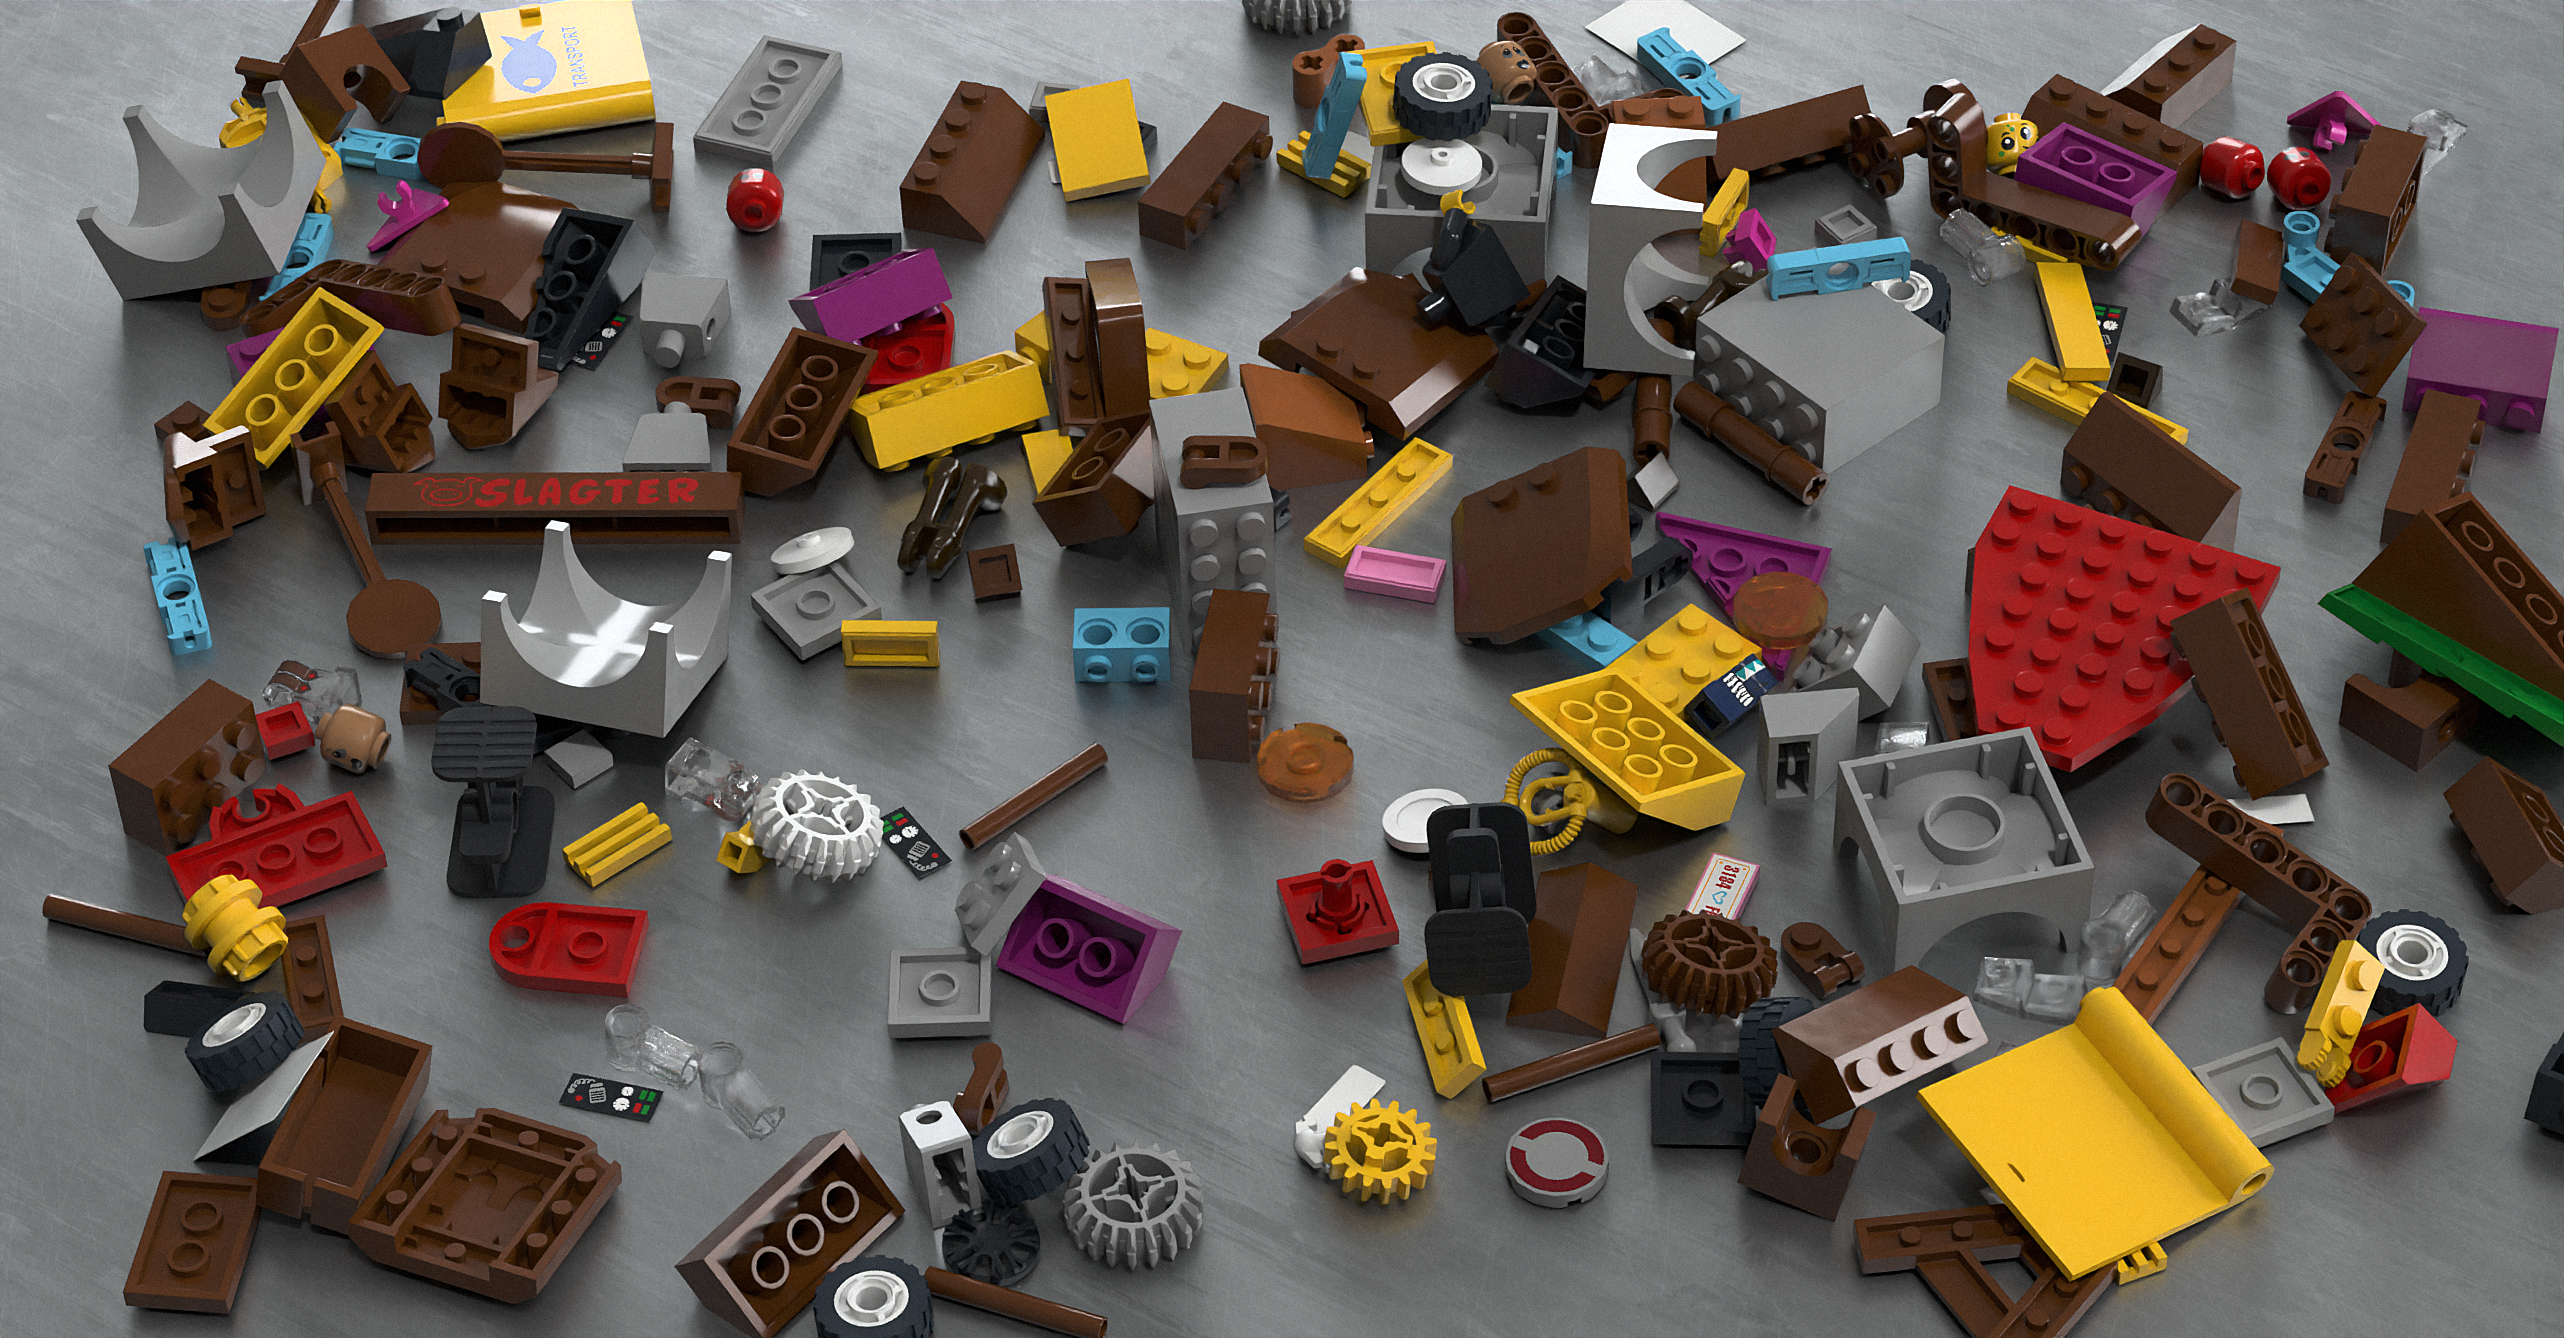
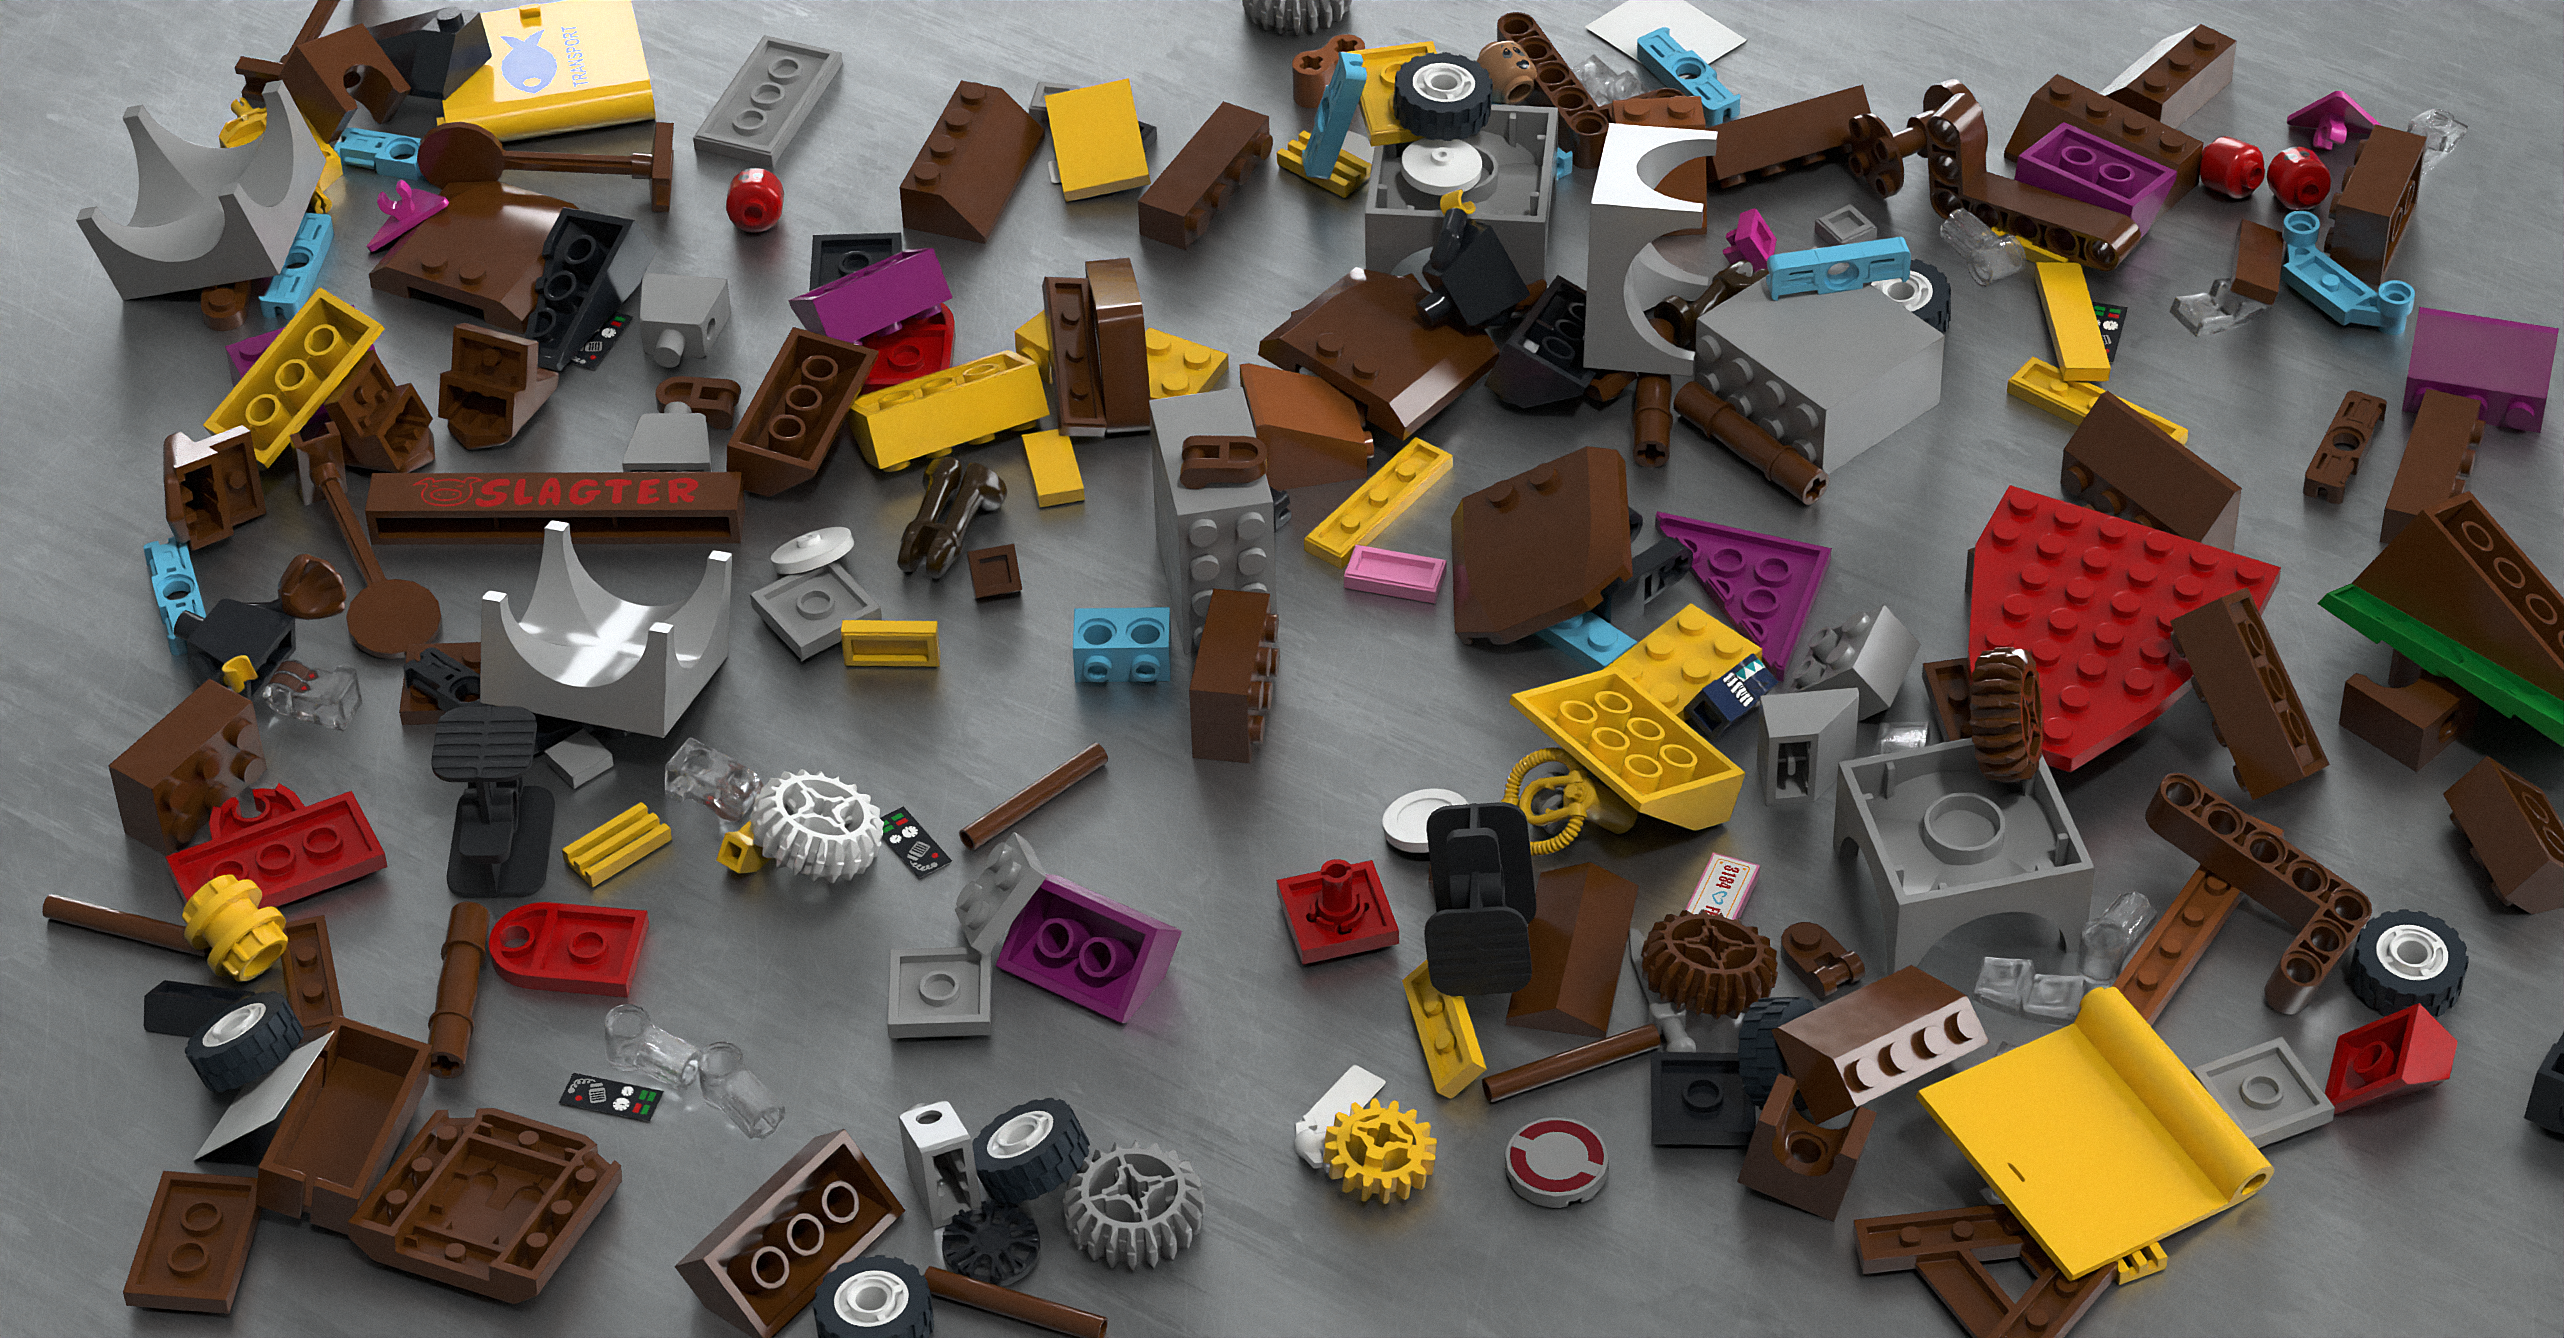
(186, 419): reddish brown plate -> none
(248, 641): none -> black torso
(284, 730): red plate -> none
(353, 738): medium nougat head -> none
(388, 295): reddish brown beam -> none
(457, 989): none -> reddish brown piece
(985, 1089): reddish brown plate -> none
(1101, 483): reddish brown brick -> none
(1305, 763): clear orange tile -> none
(1651, 482): slope -> none
(1724, 212): yellow tile -> none
(1780, 609): clear orange tile -> none
(2006, 141): yellow head -> none
(2006, 714): none -> reddish brown gear
(2136, 380): dark brown slope -> none
(2276, 808): white sticker -> none
(2339, 1012): yellow hinge -> none
(2363, 324): reddish brown plate -> none

